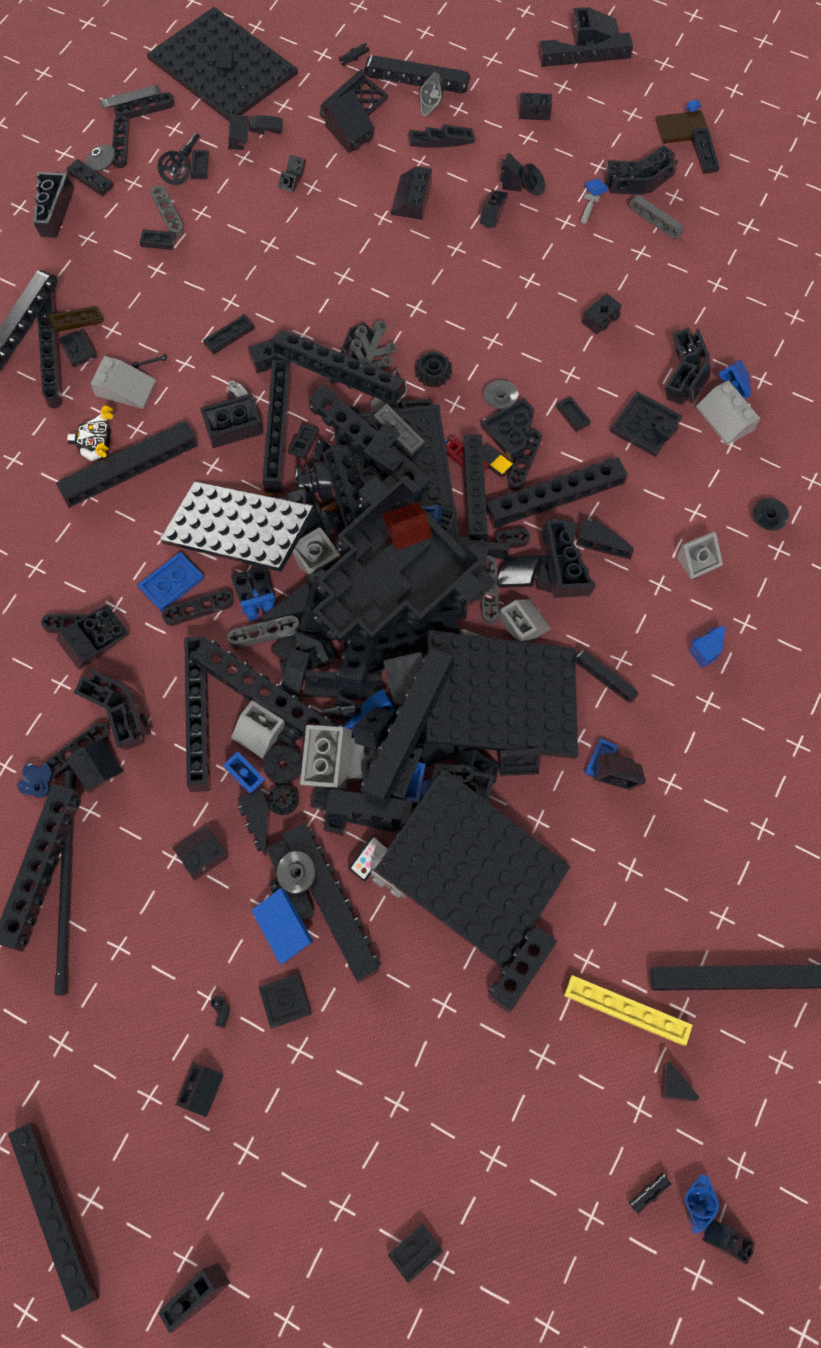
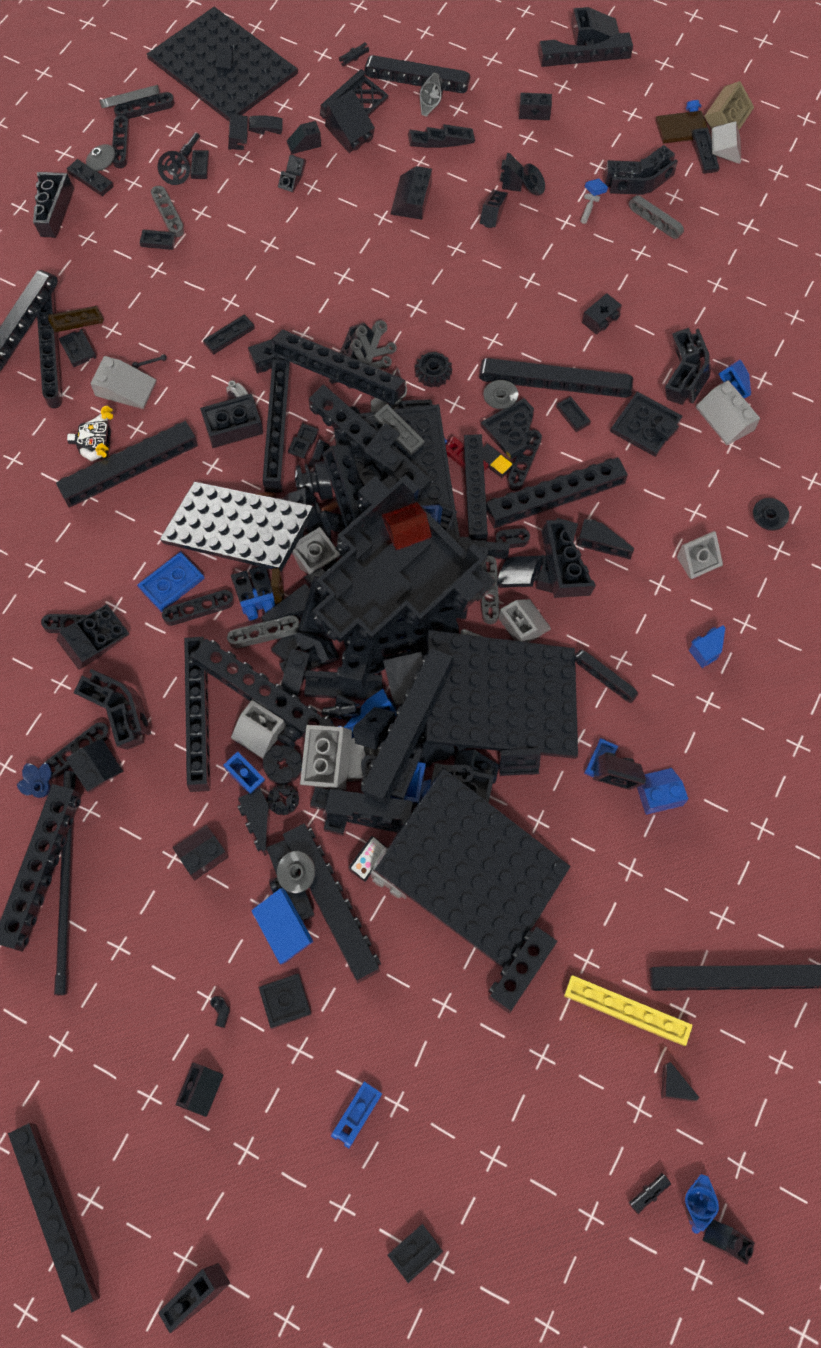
(277, 586): none -> dark brown tile
(305, 138): none -> black slope
(357, 1114): none -> blue plate
(557, 377): none -> black beam
(662, 791): none -> blue slope
(727, 142): none -> light grey slope
(730, 106): none -> dark tan slope

